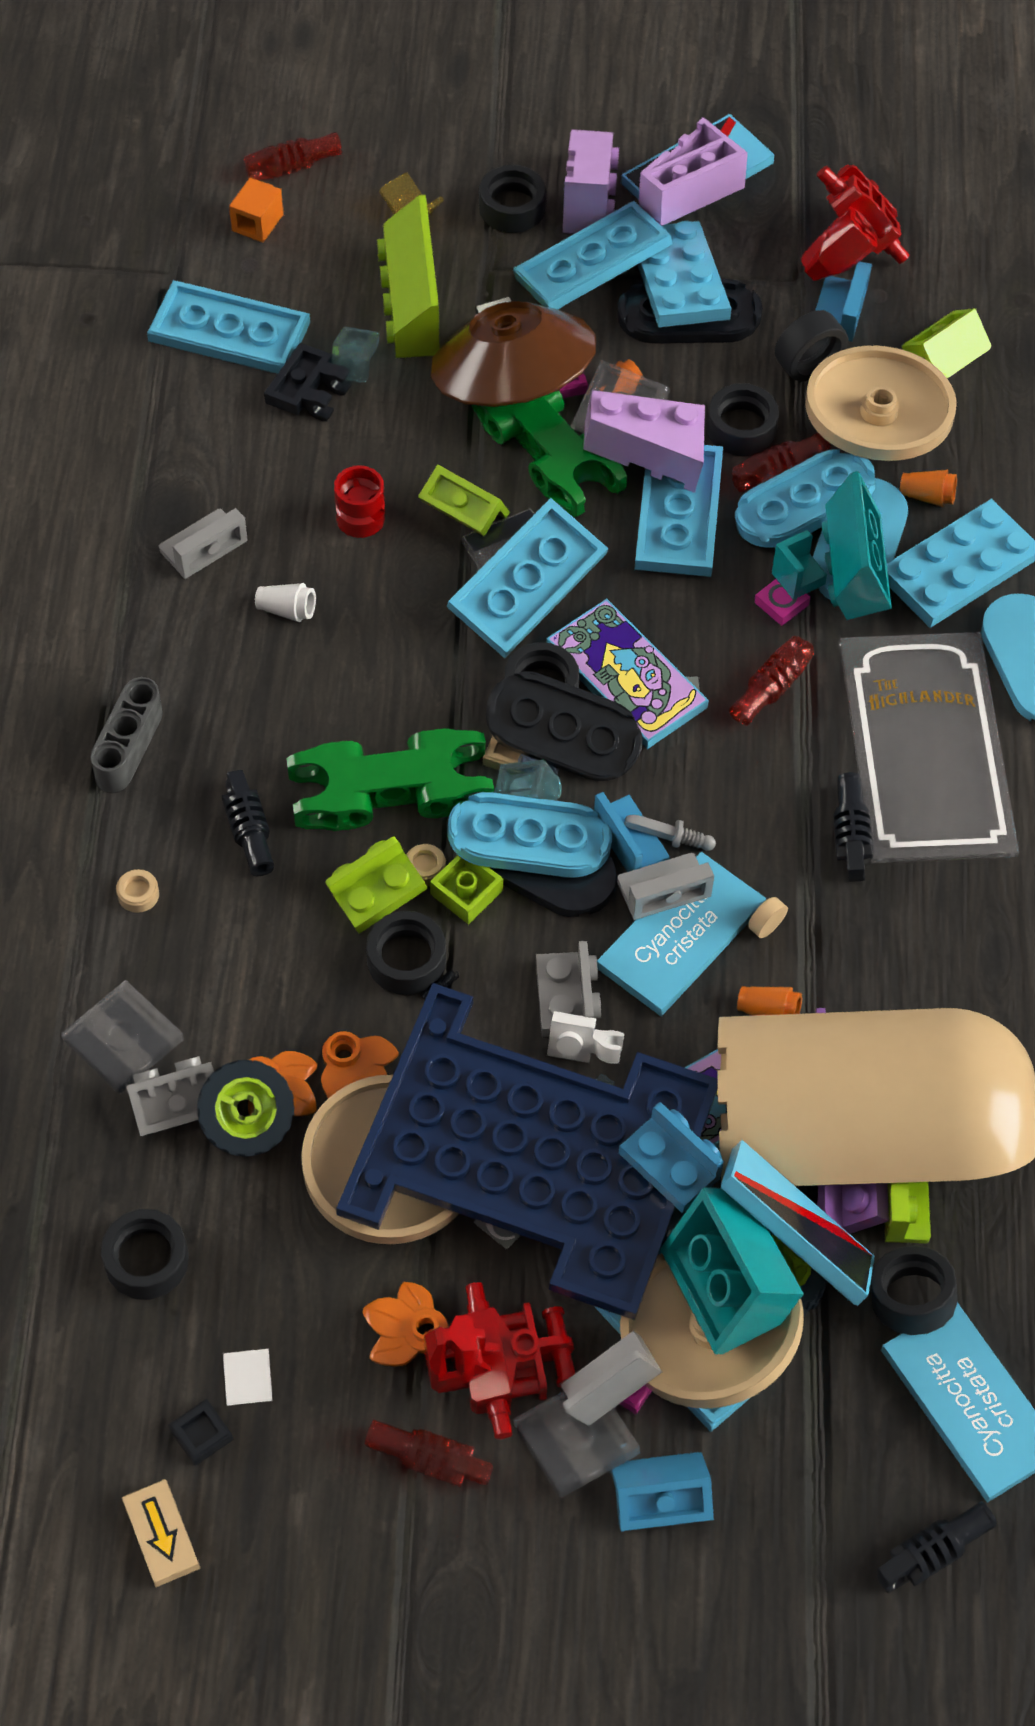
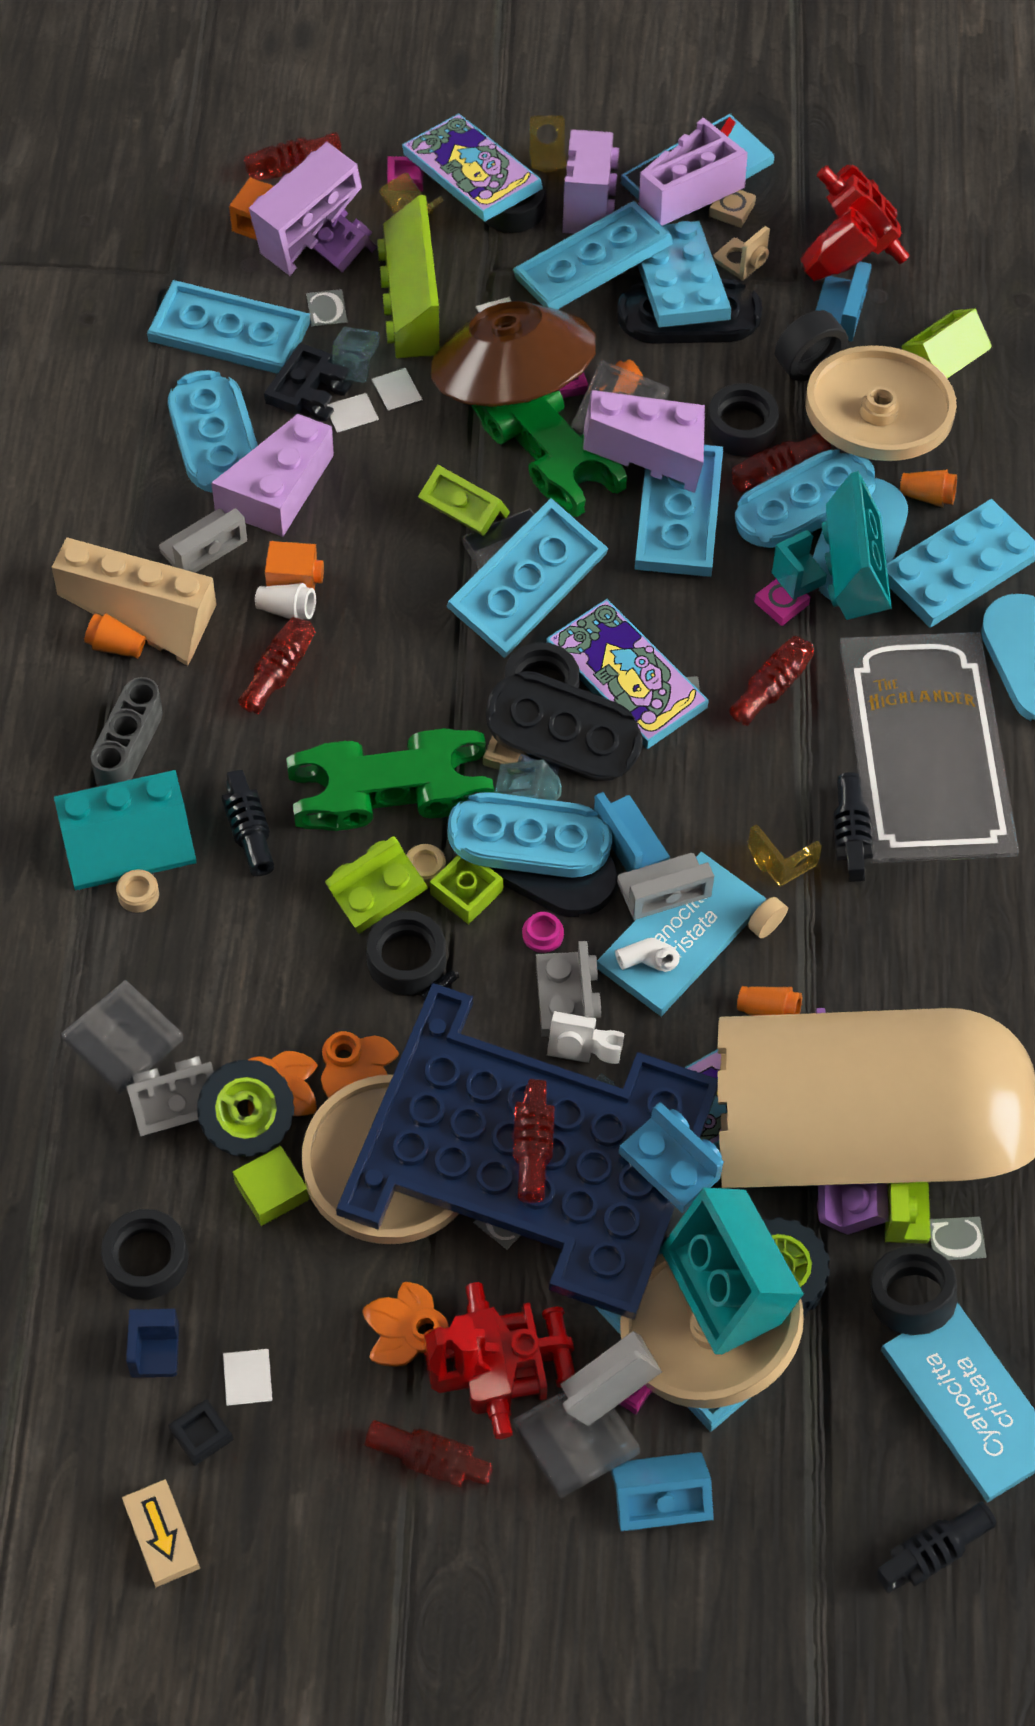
(113, 636): none -> orange cone
(125, 829): none -> teal slope
(147, 596): none -> tan wedge
(152, 1343): none -> dark blue panel
(210, 425): none -> medium azure tile
(271, 1185): none -> lime piece
(276, 475): none -> lavender wedge
(277, 663): none -> clear red hinge
(293, 564): none -> orange brick
(302, 203): none -> lavender wedge
(326, 307): none -> light grey sticker
(342, 241): none -> medium lavender bracket
(352, 412): none -> white sticker
(359, 501): red wheel -> none
(396, 389): none -> white sticker
(400, 164): none -> dark pink tile
(472, 167): none -> tile
(533, 1140): none -> clear red hinge
(543, 932): none -> dark pink plate
(547, 156): none -> clear yellow bracket
(649, 952): none -> white arm
(669, 832): light grey piece -> none
(733, 208): none -> tan tile
(753, 254): none -> tan bracket
(771, 860): none -> clear yellow bracket
(798, 1222): tile -> none
(958, 1237): none -> light grey sticker

